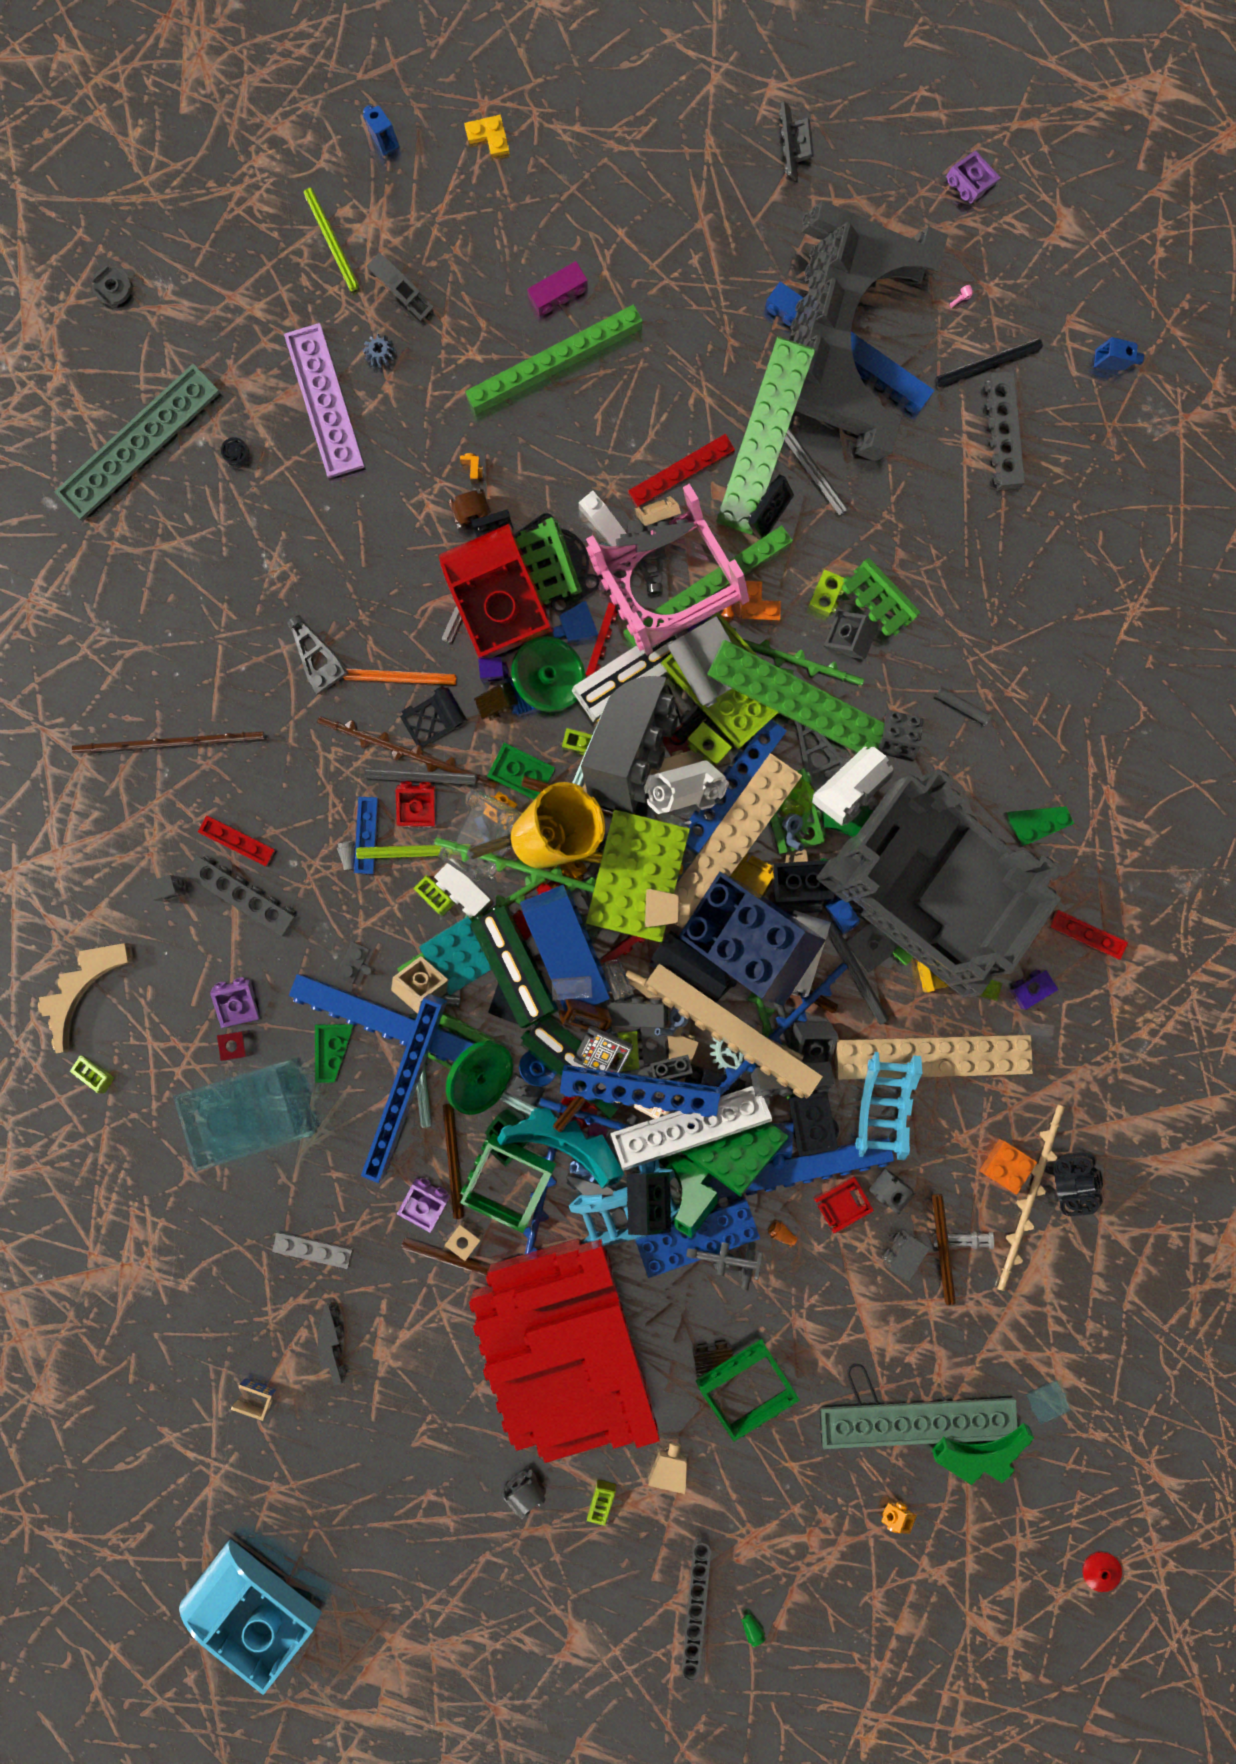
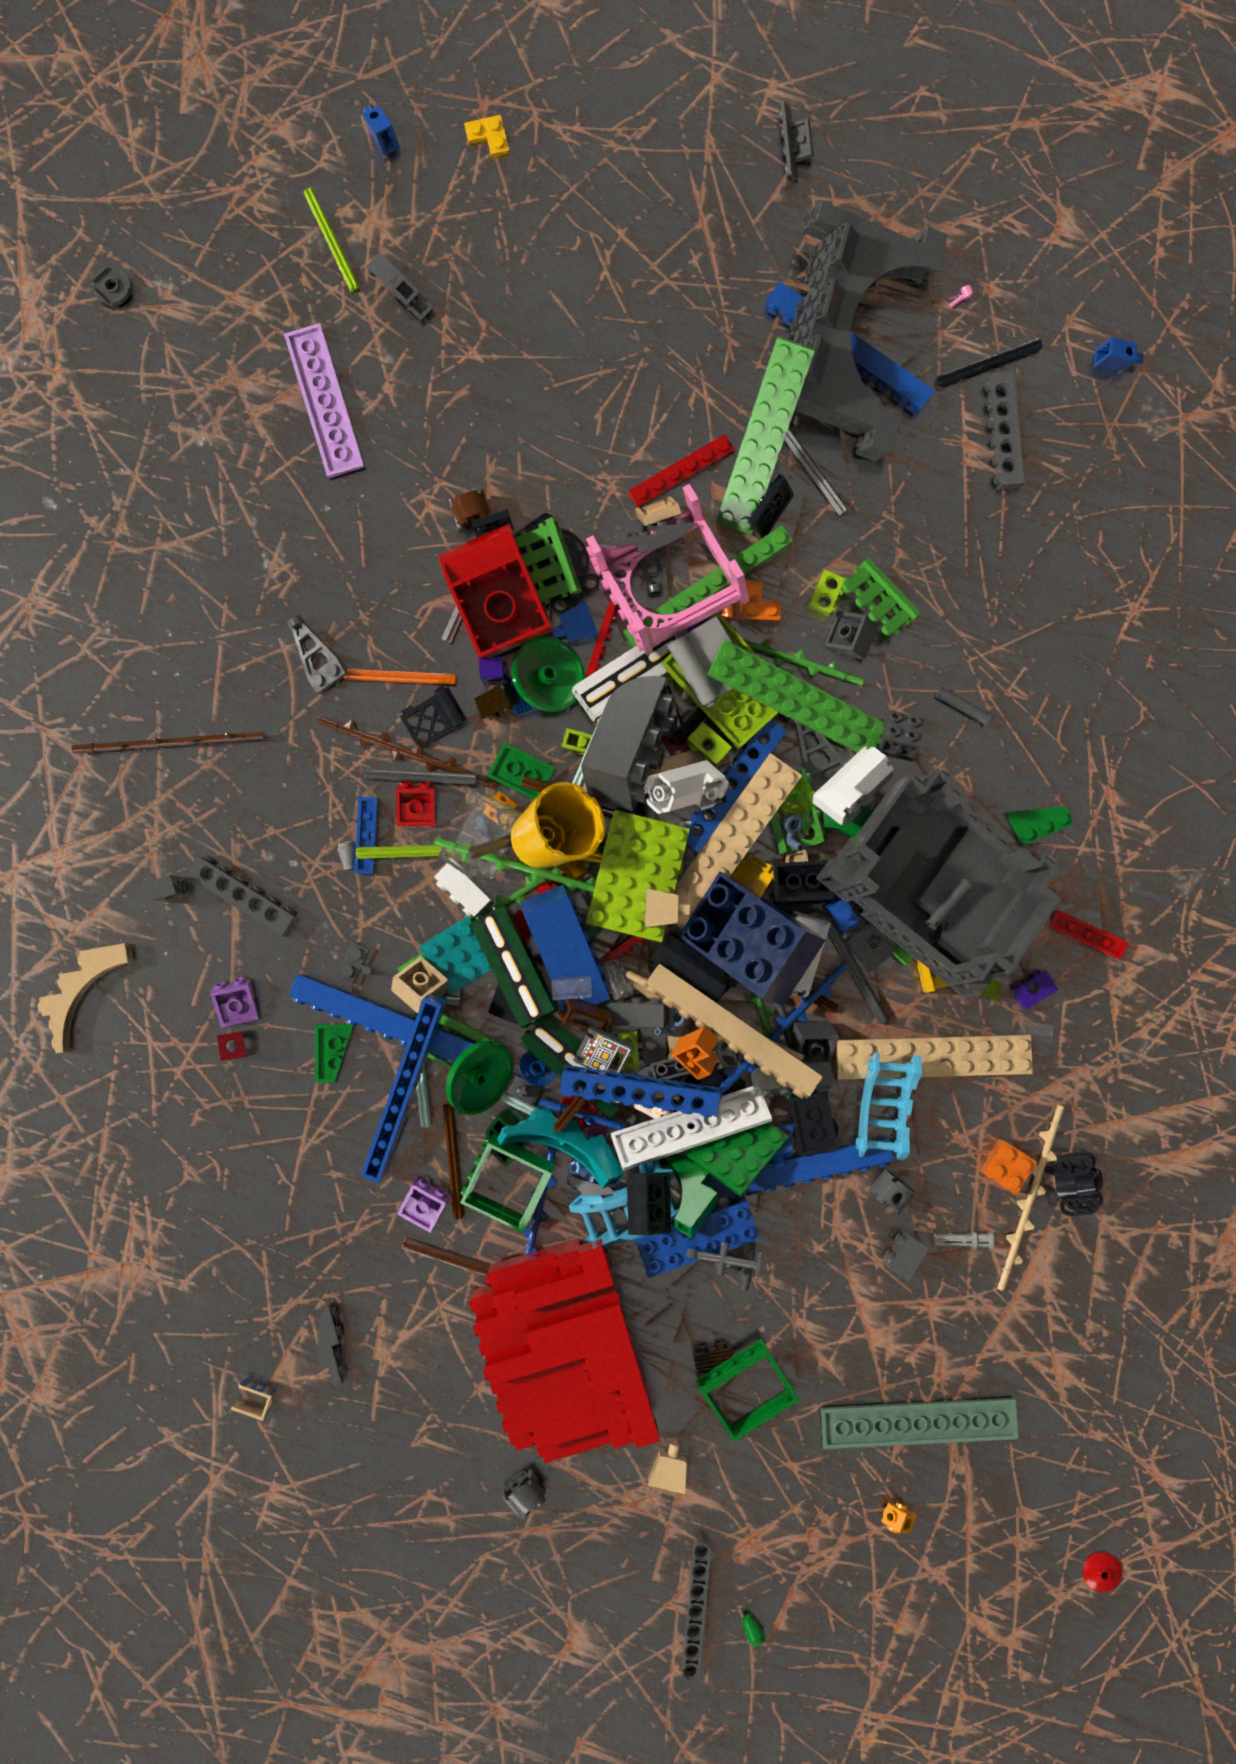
(102, 1081): lime slope -> none
(137, 442): sand green plate -> none
(235, 452): black wheel -> none
(236, 841): red plate -> none
(245, 1115): clear light blue brick -> none
(247, 1616): medium azure brick -> none
(312, 1250): light grey plate -> none
(378, 358): sand blue gear -> none
(445, 907): lime slope -> none
(459, 1232): tan piece -> none
(476, 470): light orange bracket -> none
(554, 359): bright green brick -> none
(557, 288): magenta brick -> none
(601, 518): white slope -> none
(605, 1490): lime slope -> none
(696, 1052): none -> orange brick
(781, 1233): orange cone -> none
(841, 1207): red container -> none
(868, 1380): black piece -> none
(943, 1248): reddish brown axle -> none
(949, 904): none -> dark grey pin
(972, 177): medium lavender plate -> none
(993, 1458): green arch -> none
(1048, 1402): clear light blue piece -> none

